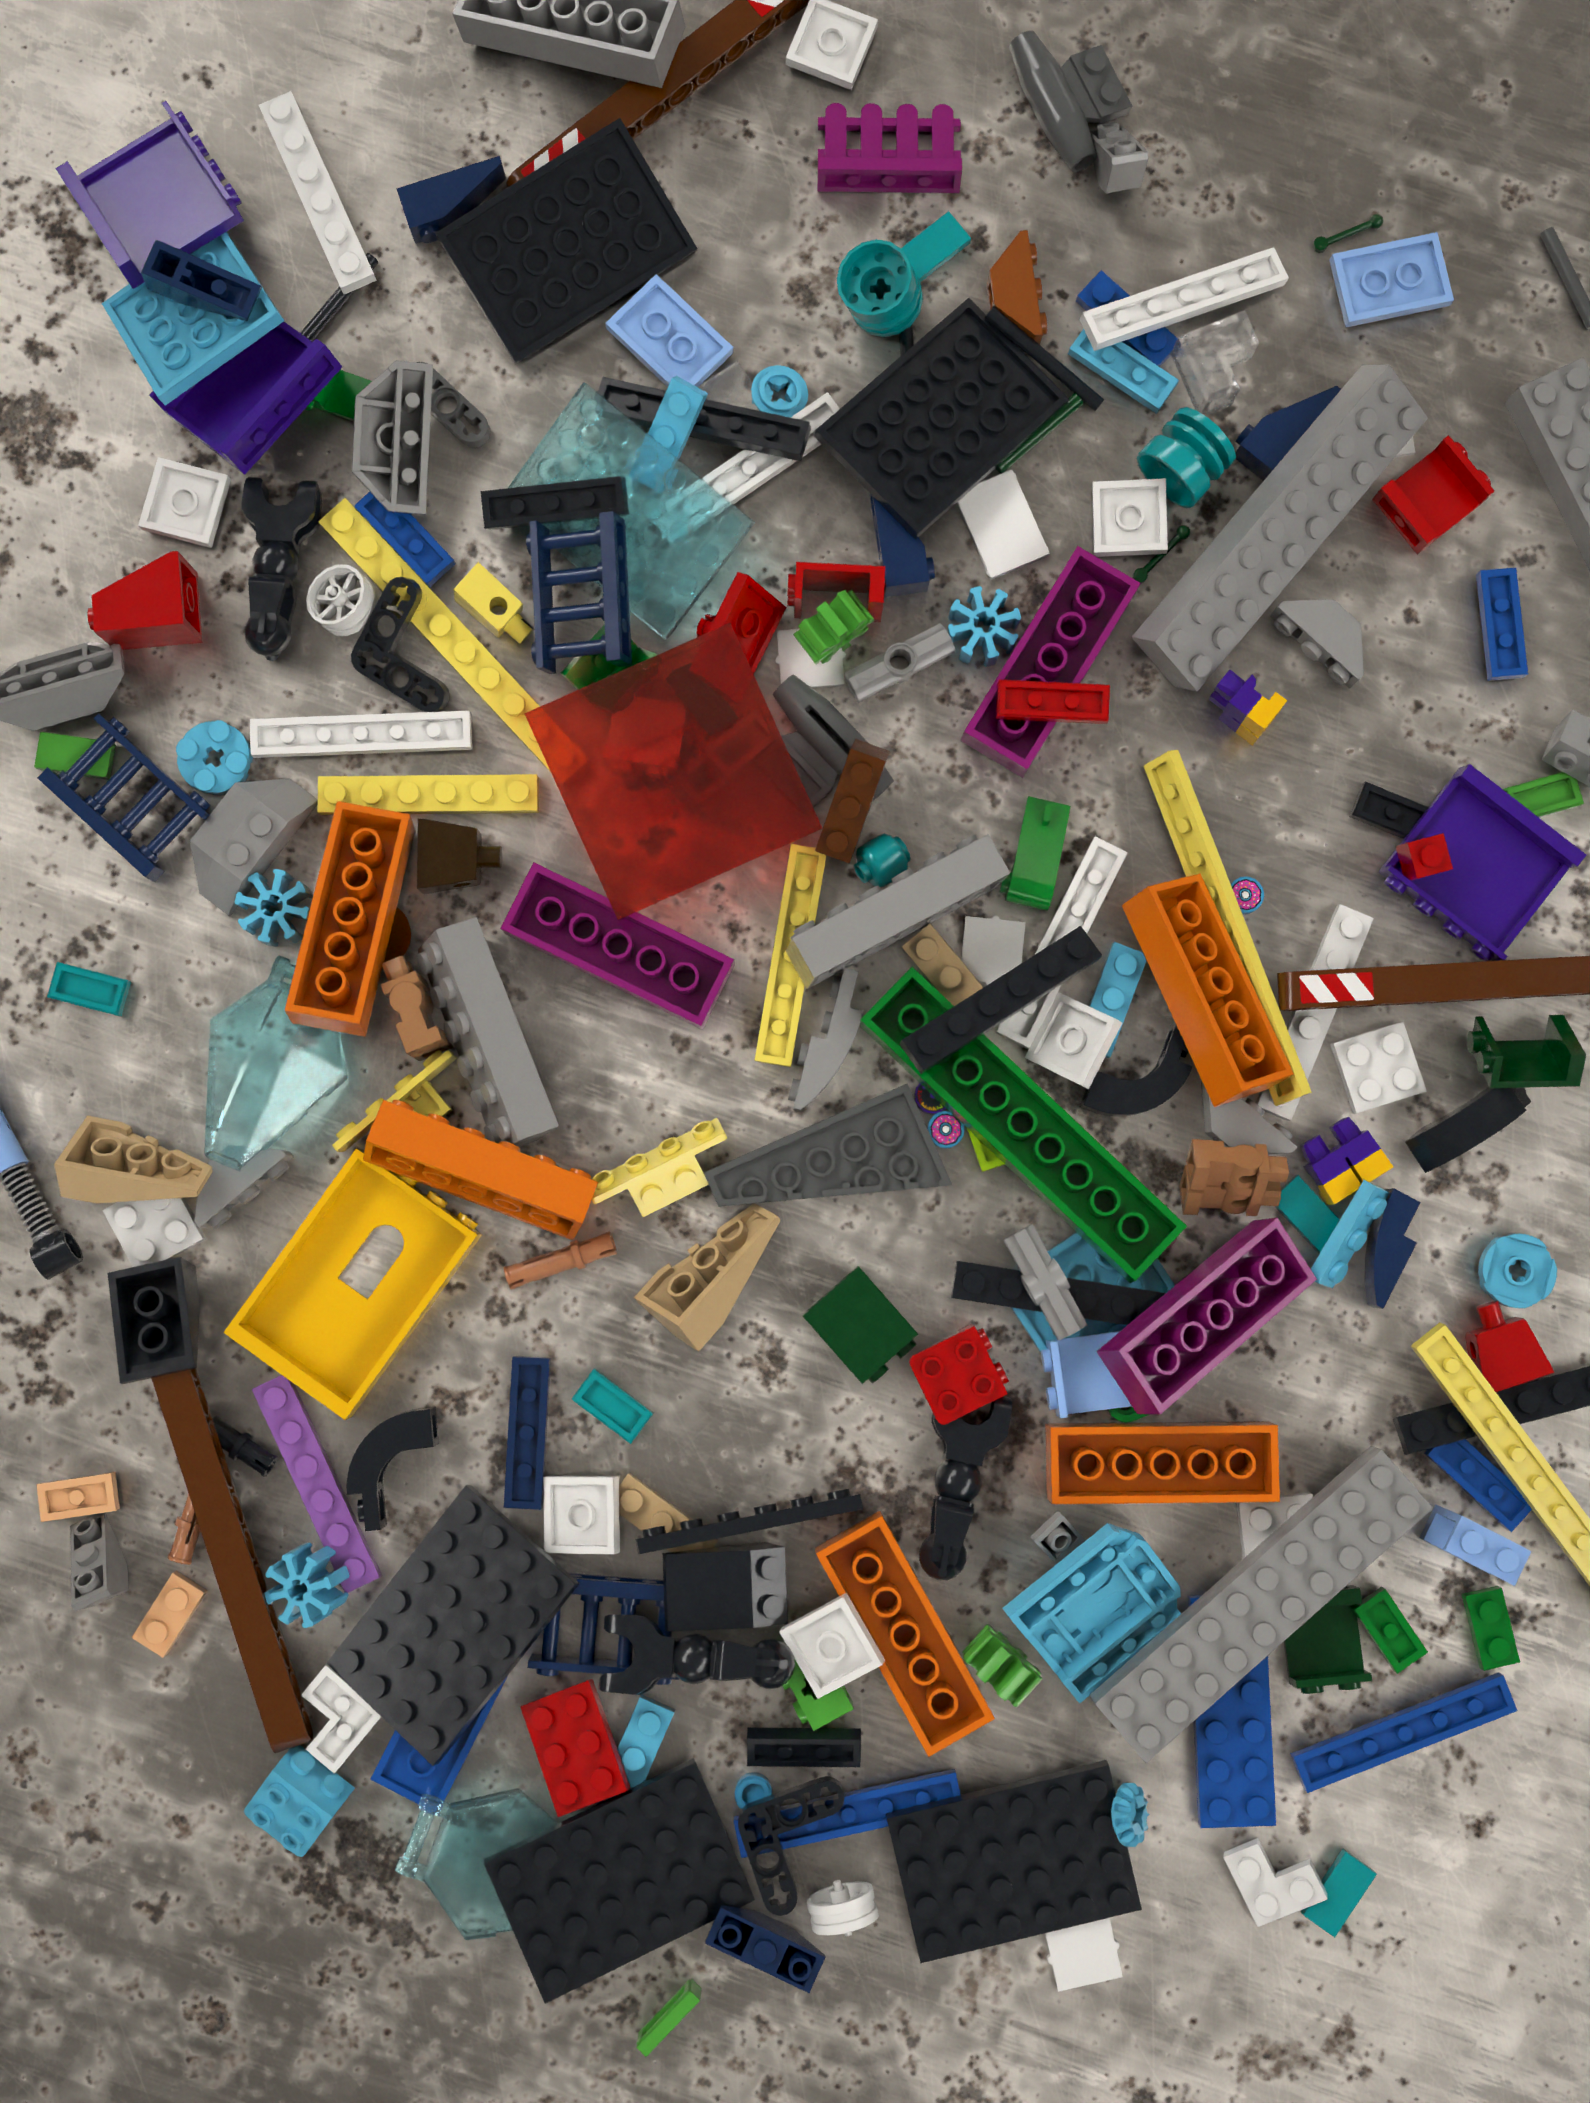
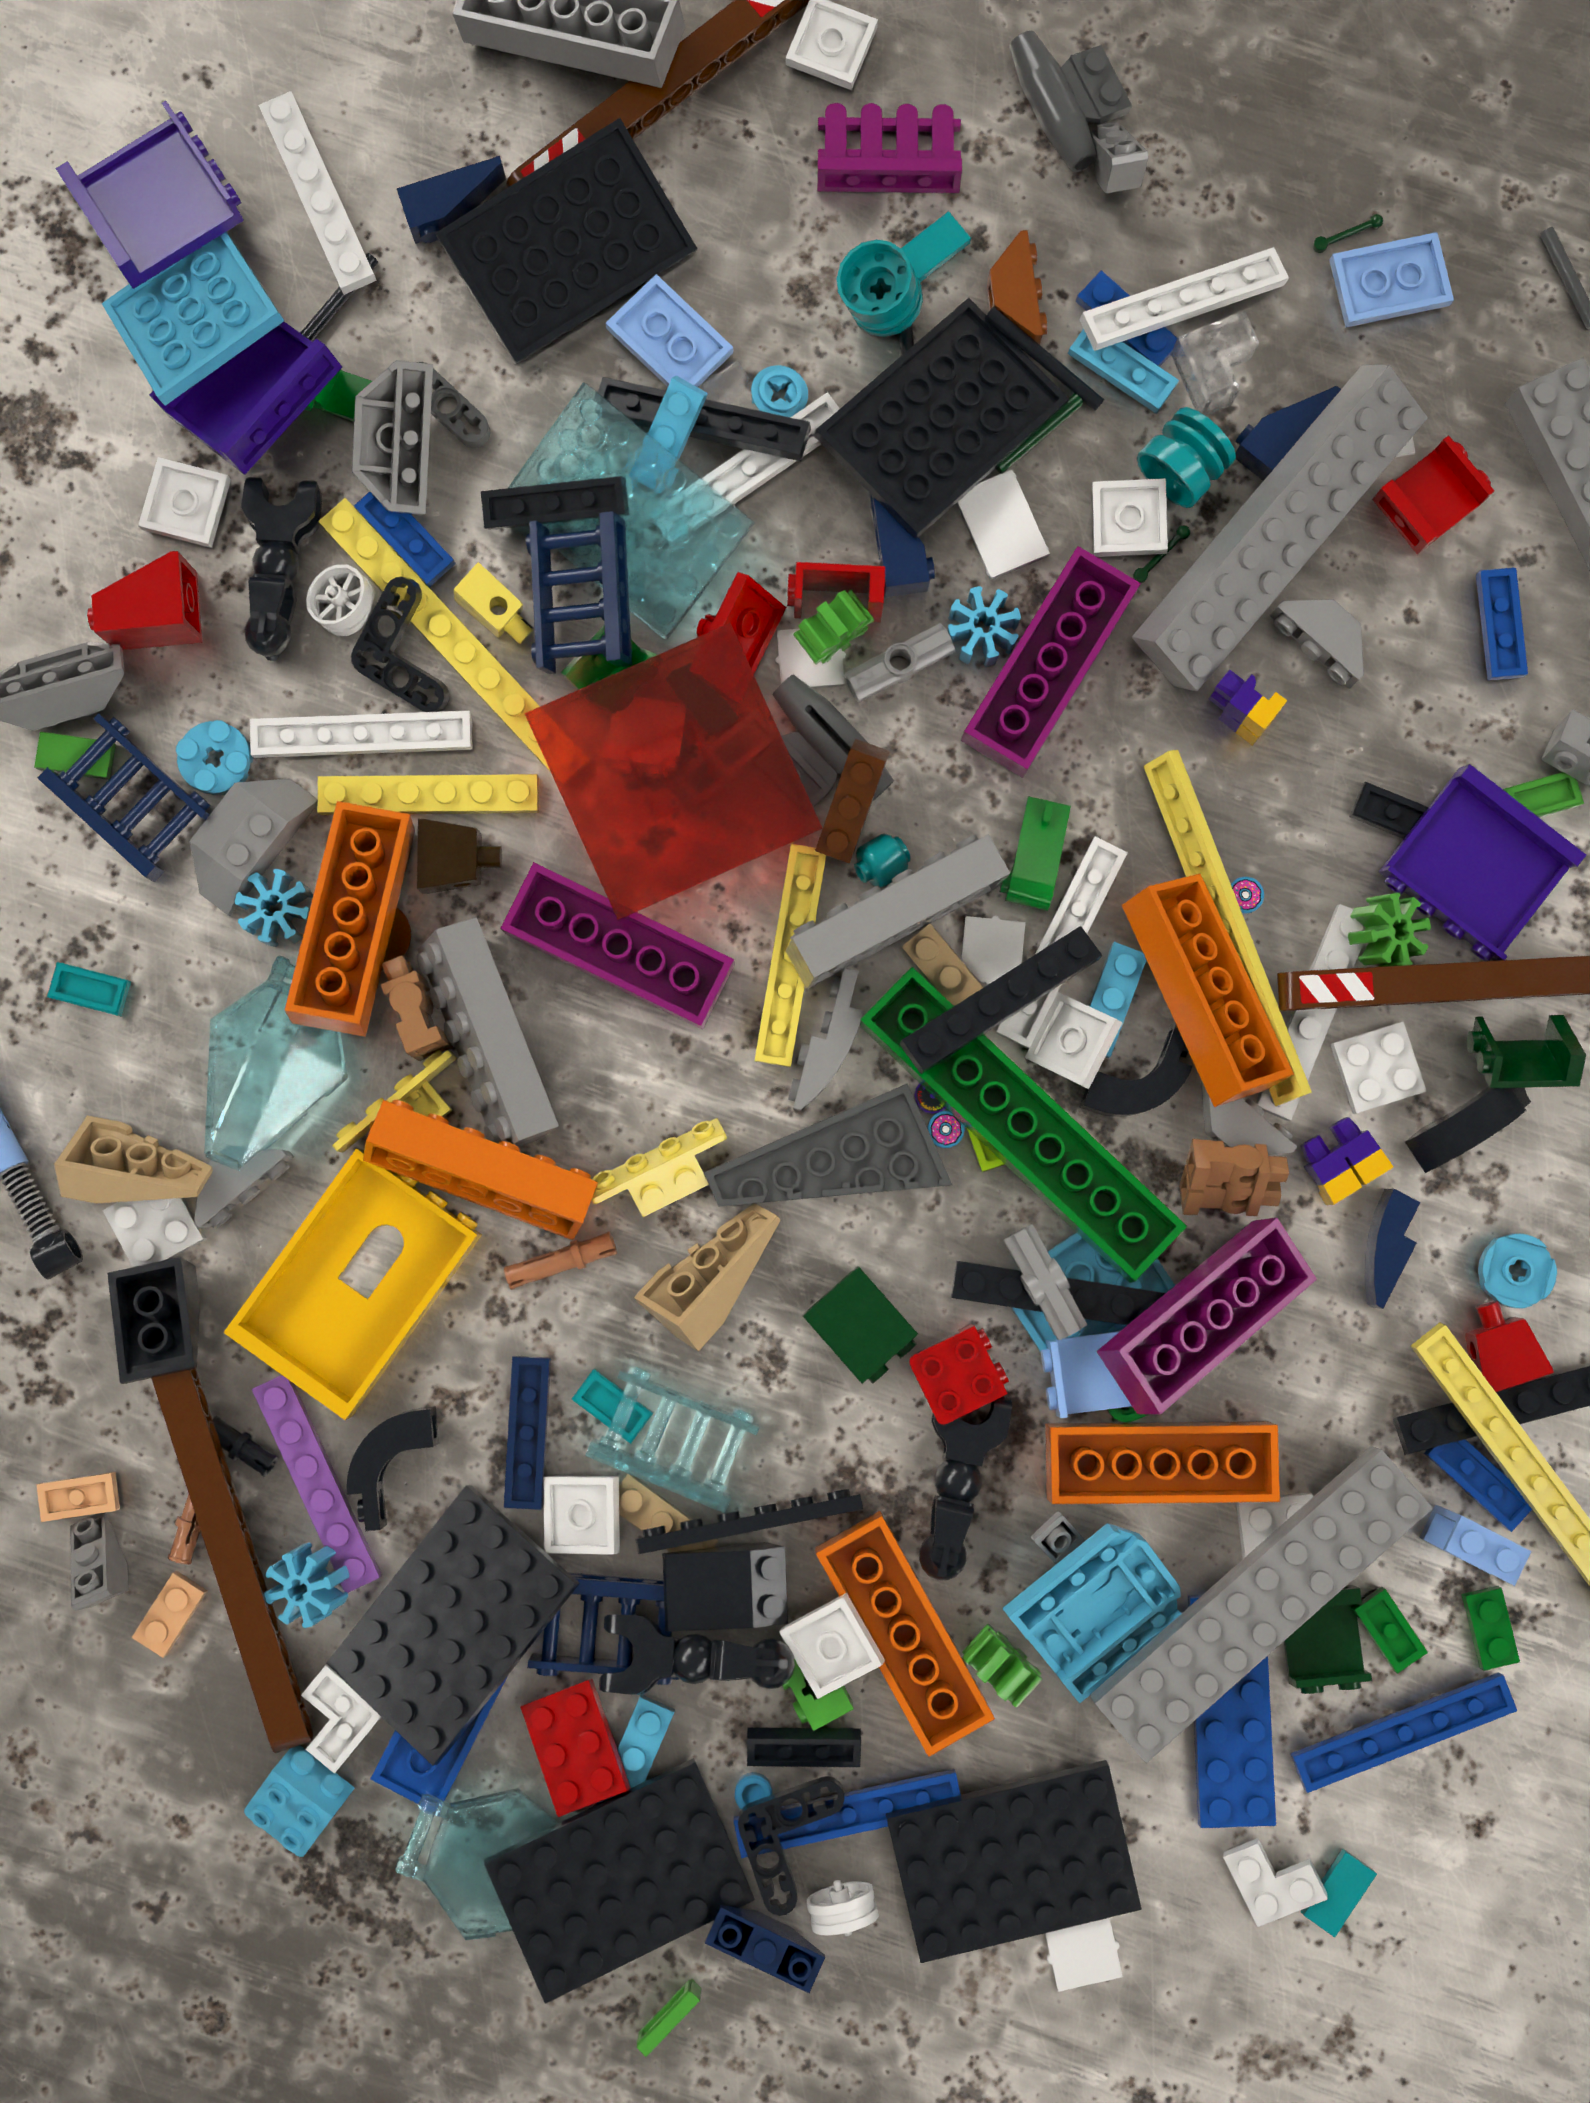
(198, 282): dark blue slope -> none
(644, 1464): none -> clear light blue fence
(1053, 701): red tile -> none
(1129, 1814): medium azure gear -> none
(1307, 1213): teal tile -> none
(1349, 1234): medium azure plate -> none
(1389, 930): none -> bright green gear
(1424, 857): red brick -> none

